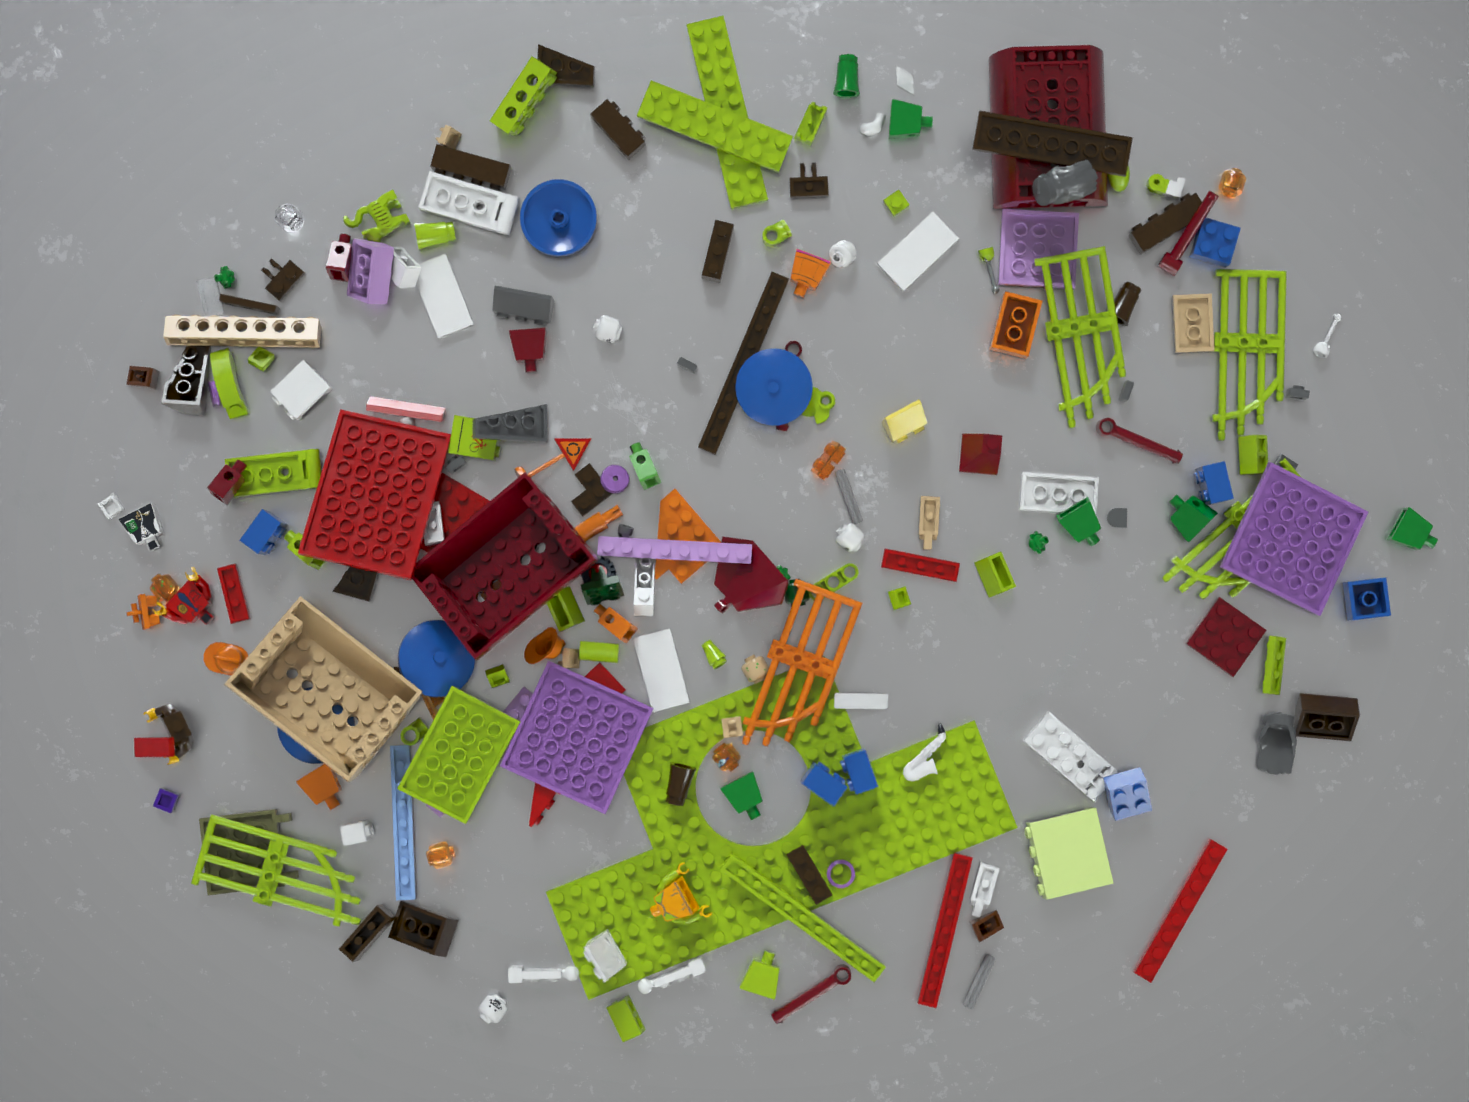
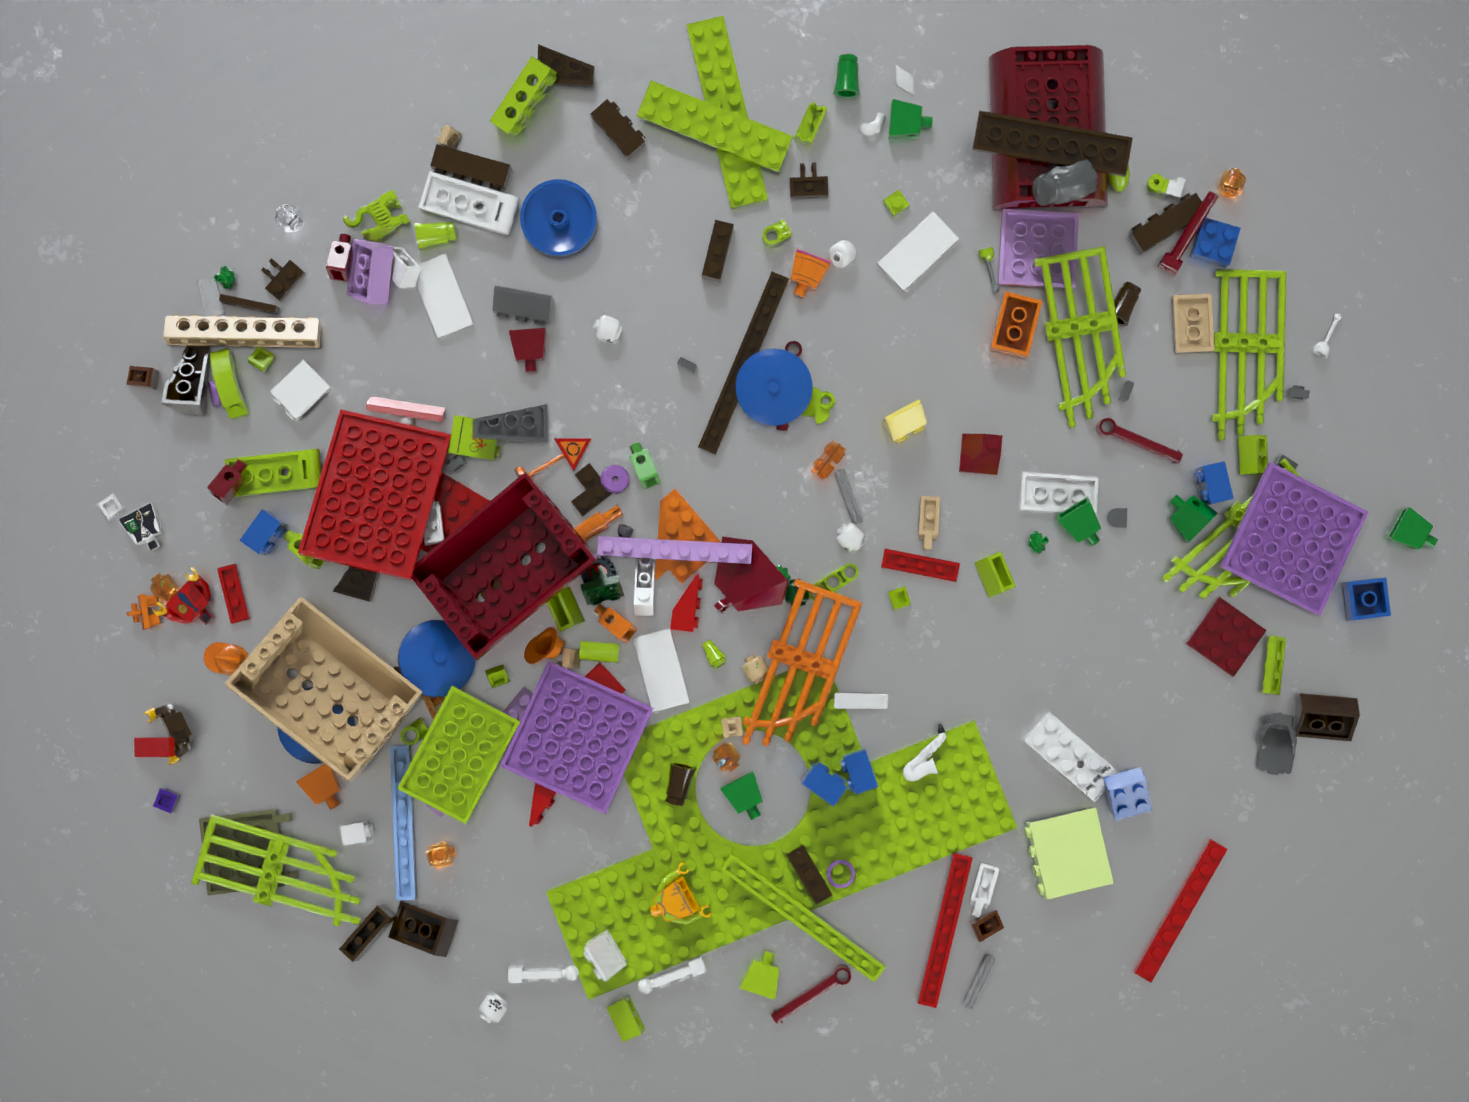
(684, 612): none -> red slope

